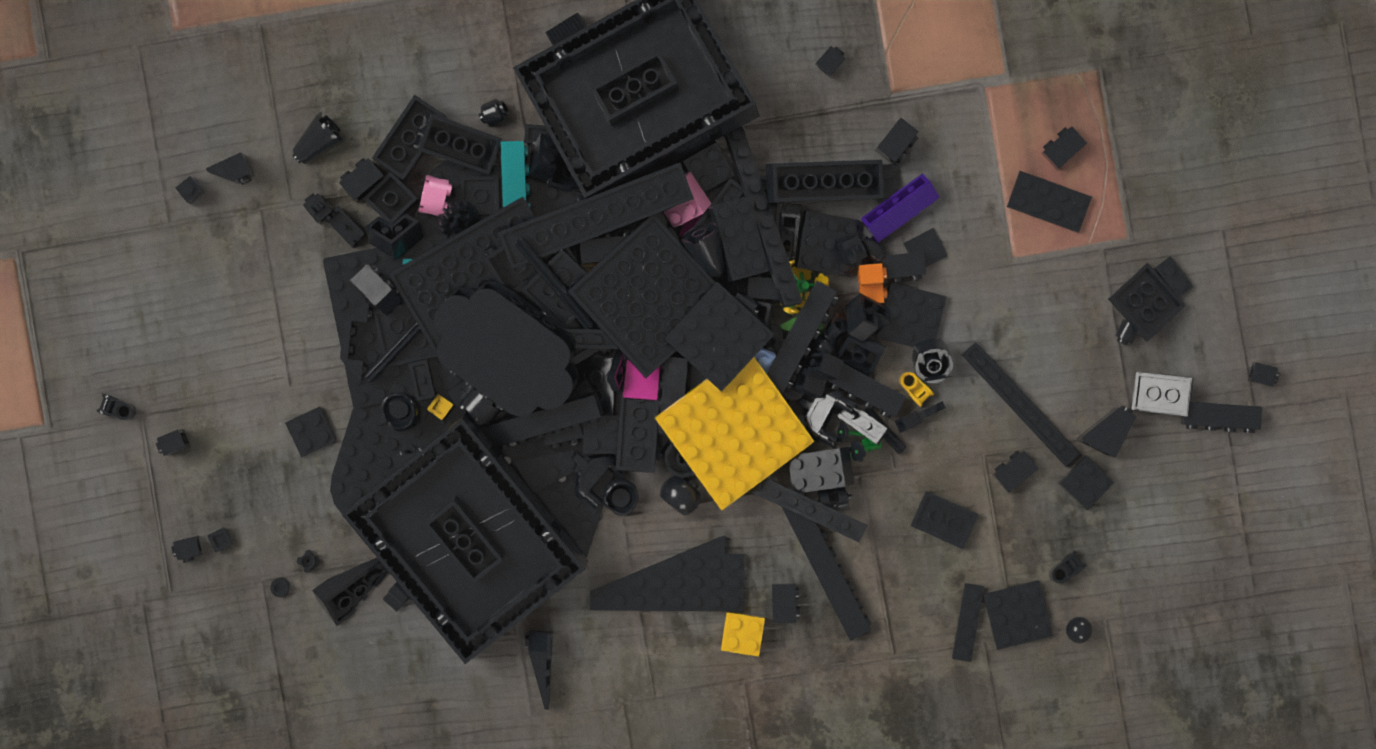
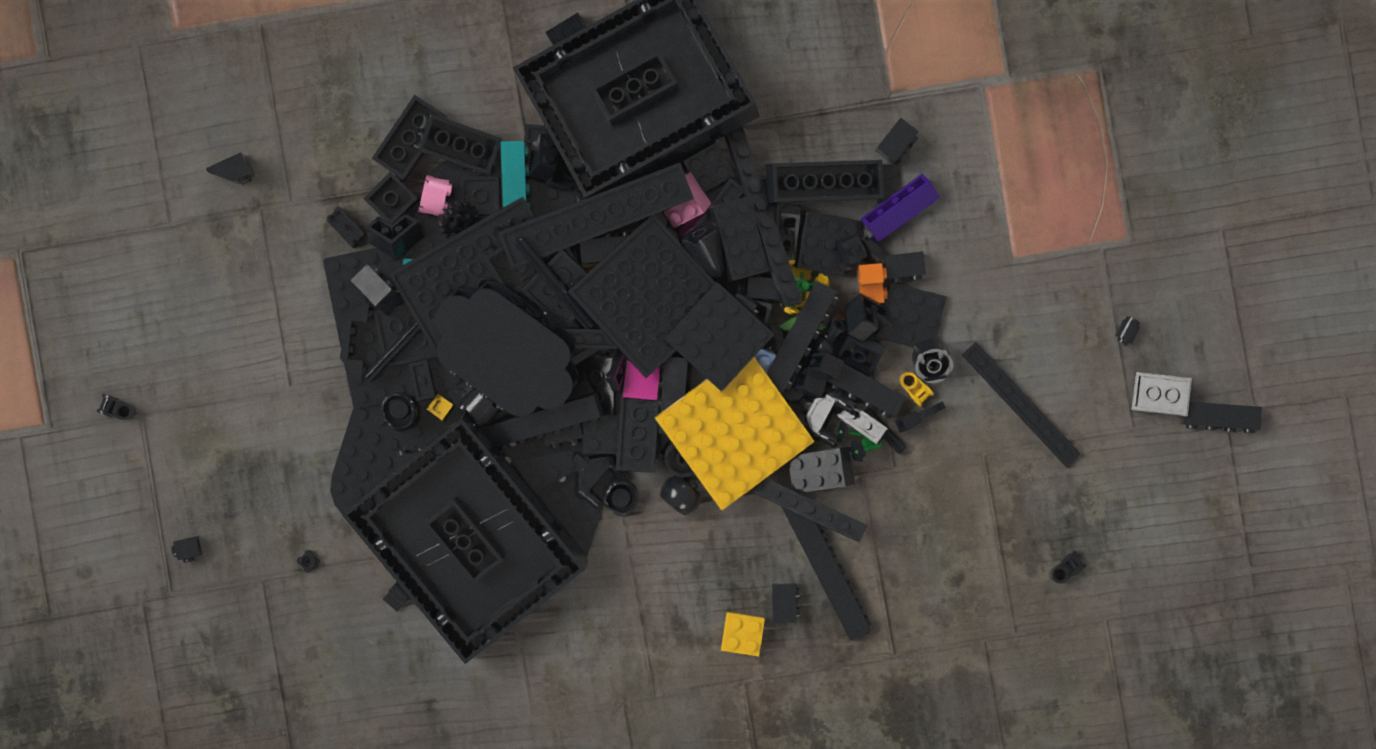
(172, 442): black brick -> none
(190, 189): black brick -> none
(220, 539): black plate -> none
(280, 587): black tile -> none
(310, 431): black plate -> none
(317, 139): black cone -> none
(317, 207): black brick -> none
(344, 591): black wedge -> none
(361, 180): black brick -> none
(493, 113): black head -> none
(540, 653): black wedge -> none
(689, 581): black wing -> none
(830, 60): black brick -> none
(835, 499): black wheel -> none
(929, 244): black piece -> none
(944, 520): black plate -> none
(967, 622): black plate -> none
(1015, 470): black brick -> none
(1017, 614): black plate -> none
(1049, 201): black plate -> none
(1064, 147): black brick -> none
(1079, 630): black piece -> none
(1085, 482): black brick -> none
(1109, 432): black slope -> none
(1146, 302): black plate -> none
(1173, 276): black plate -> none
(1263, 374): black brick -> none

